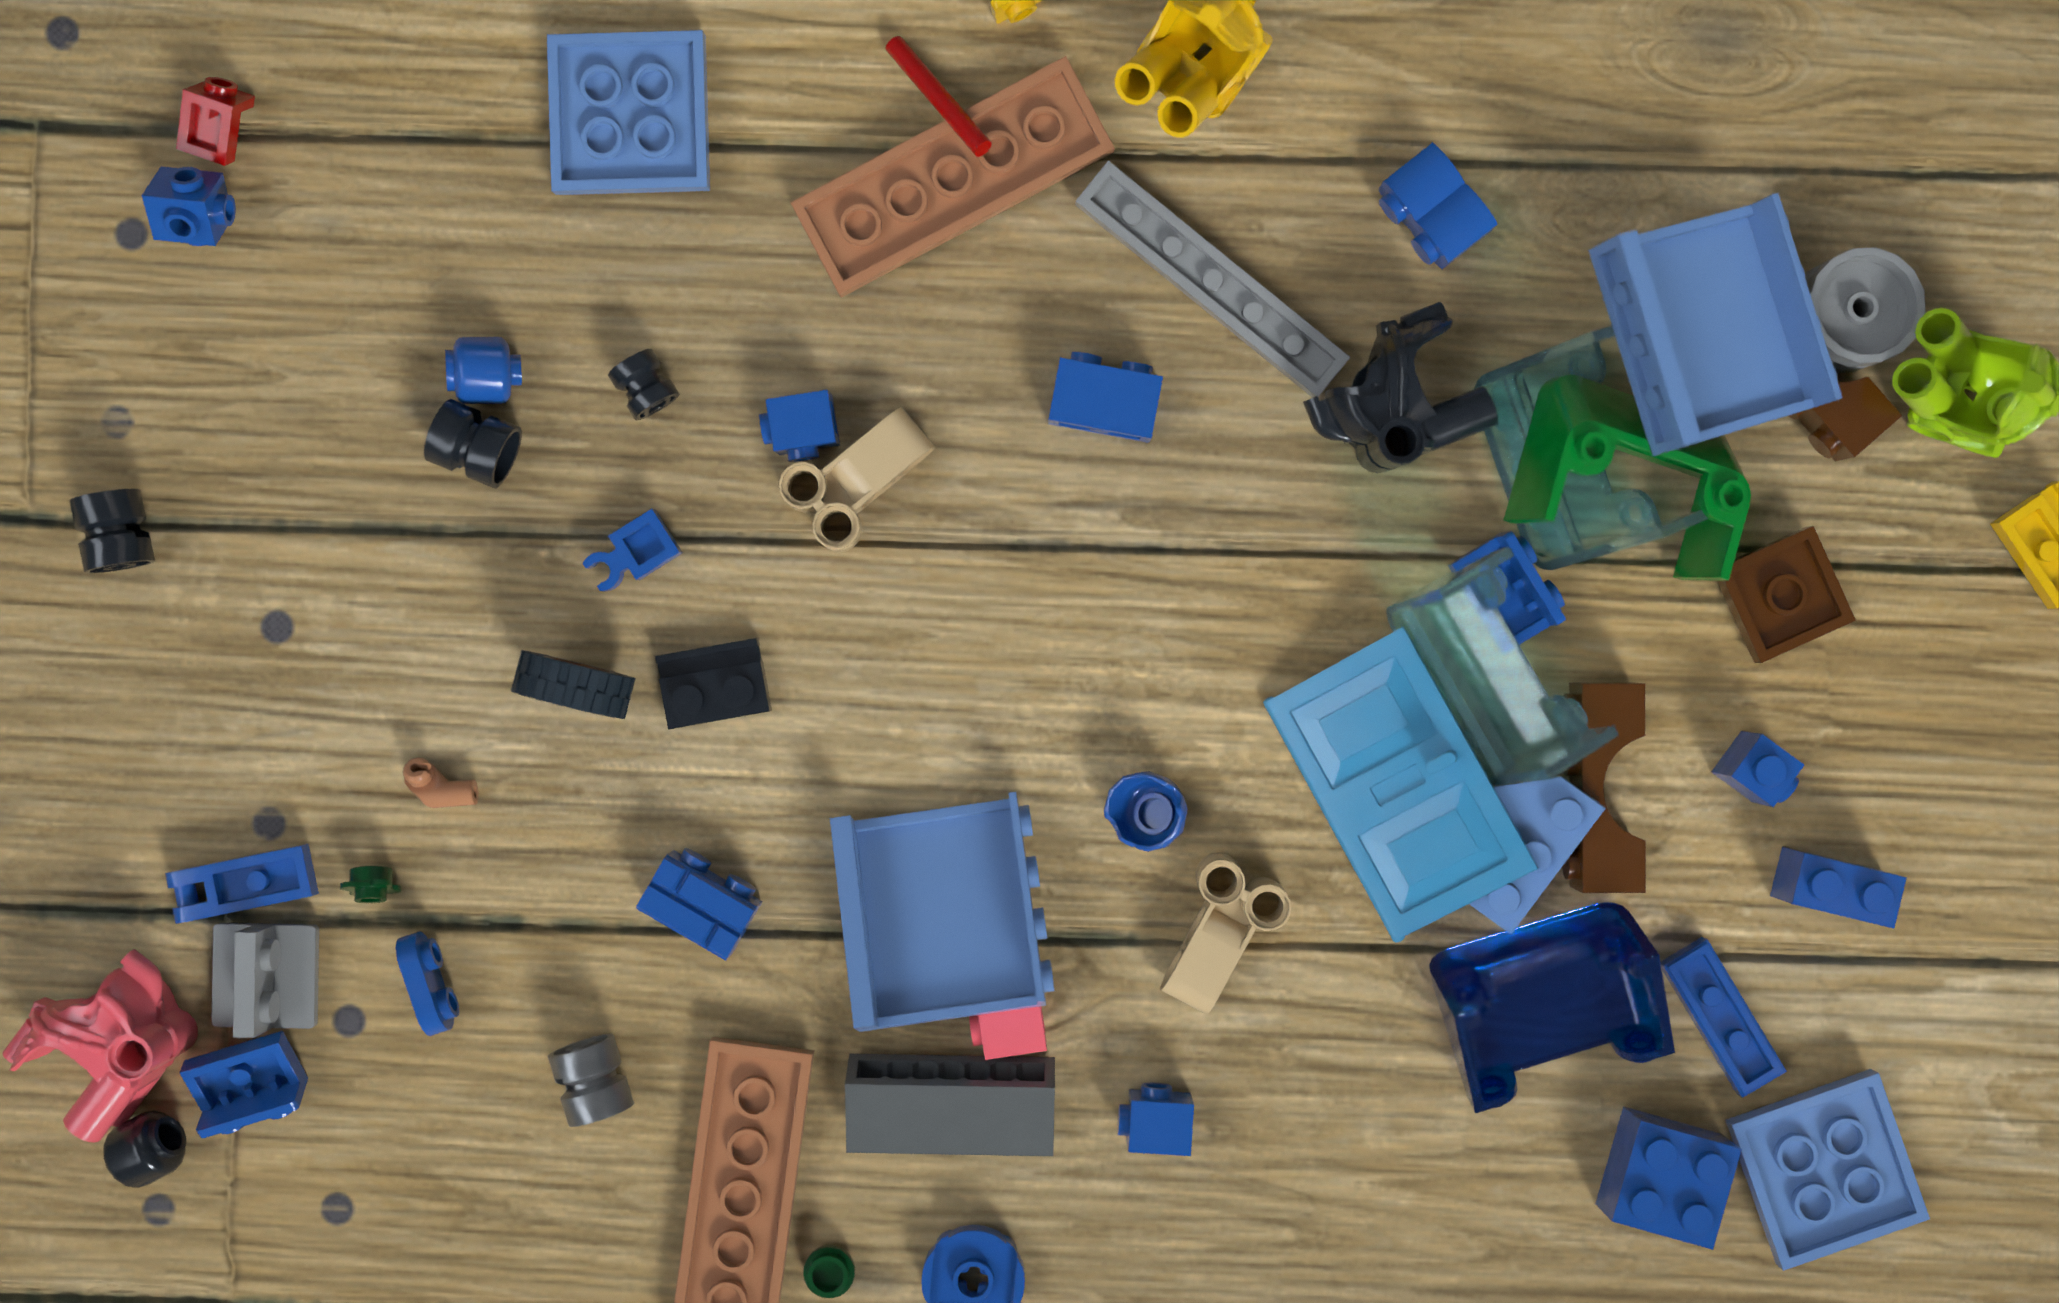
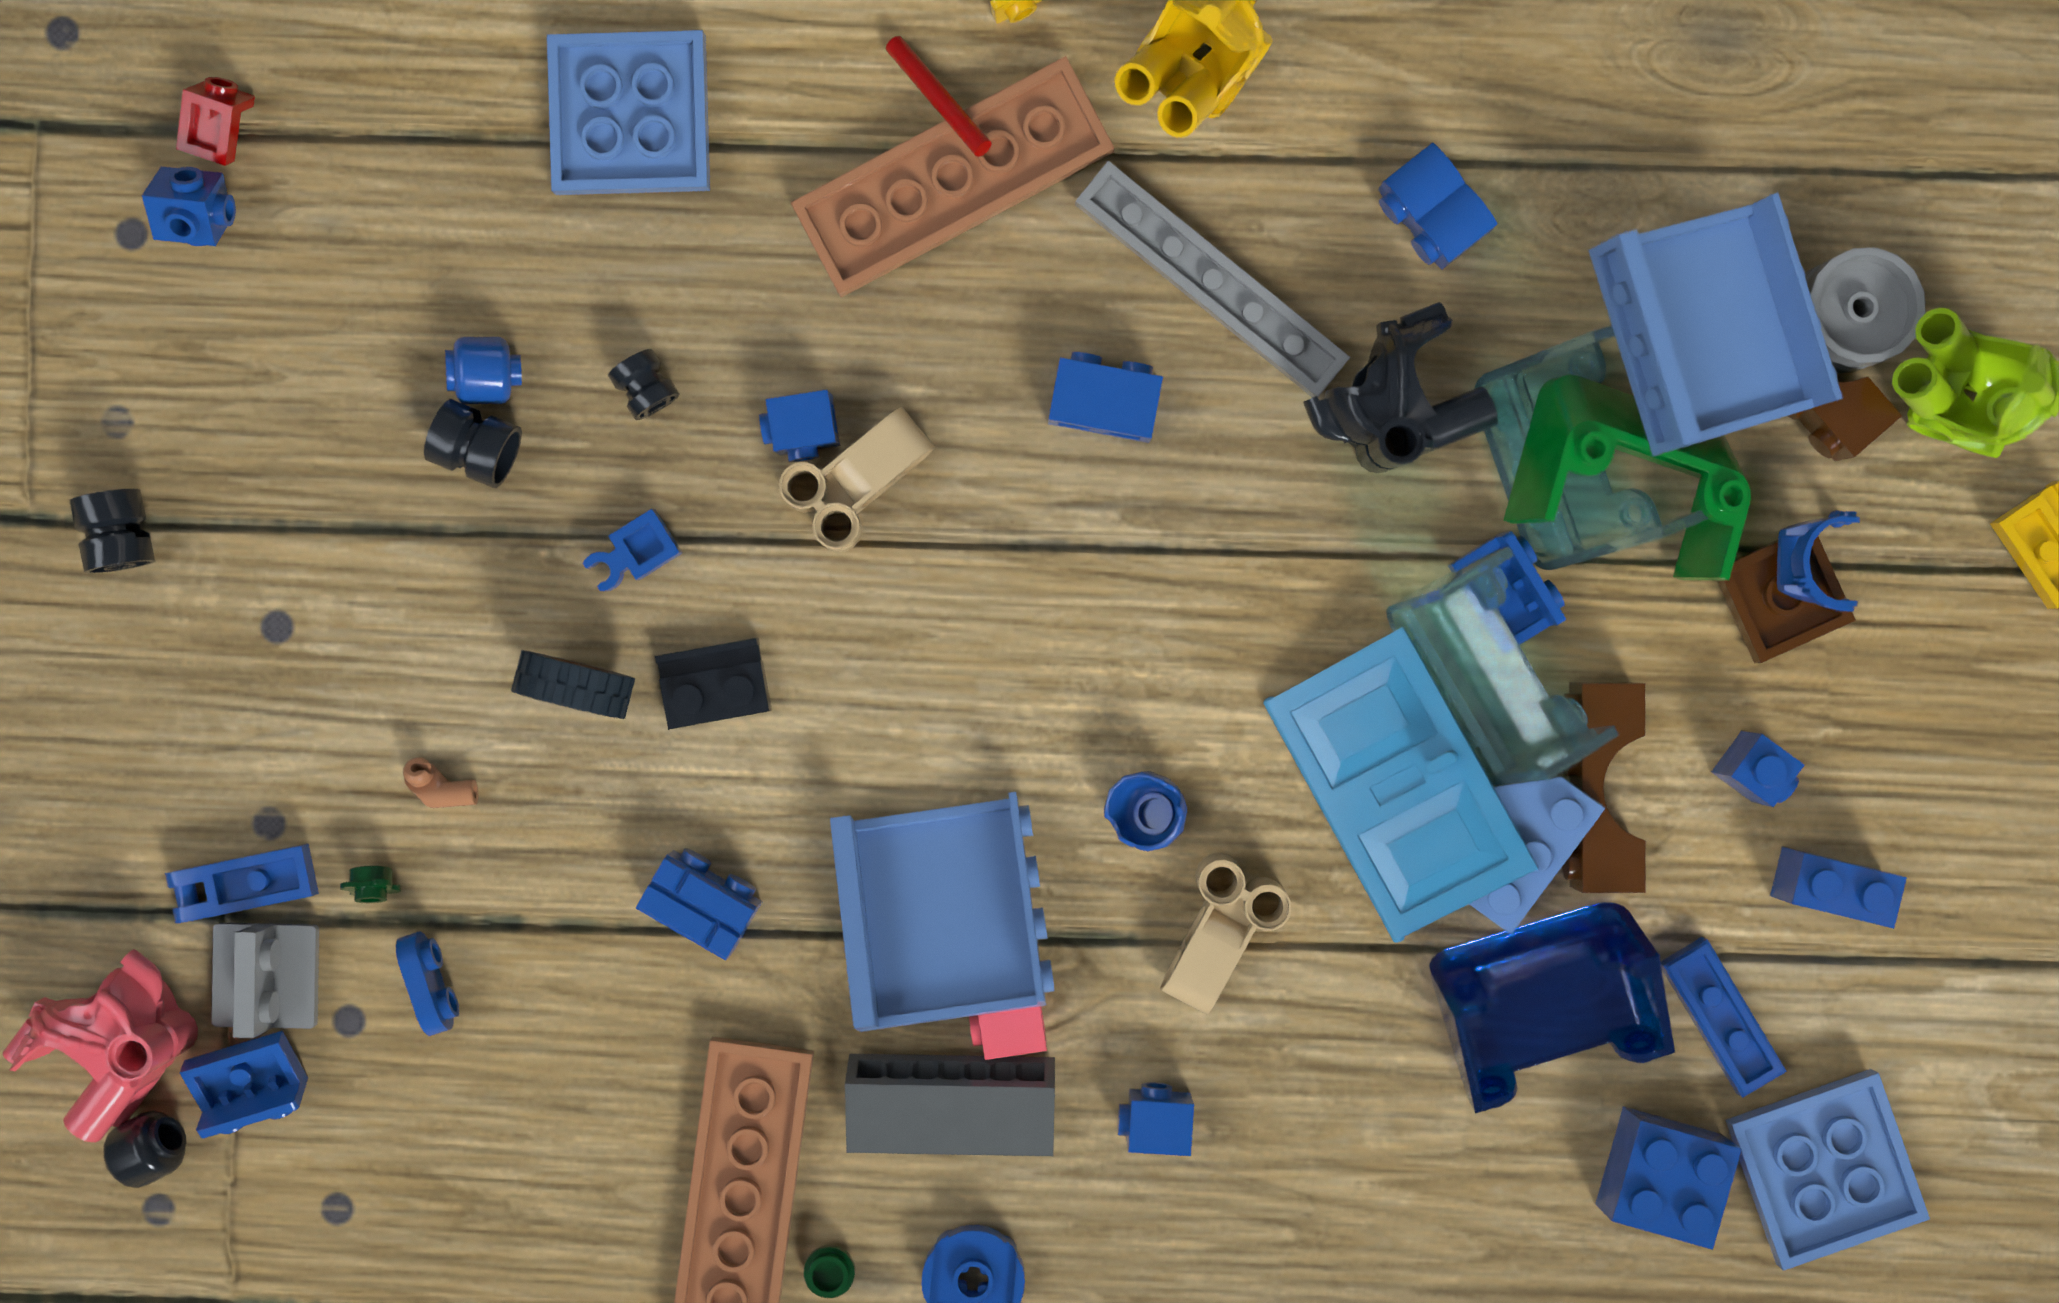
(591, 1080): flat silver wheel -> none
(1793, 561): none -> blue helmet

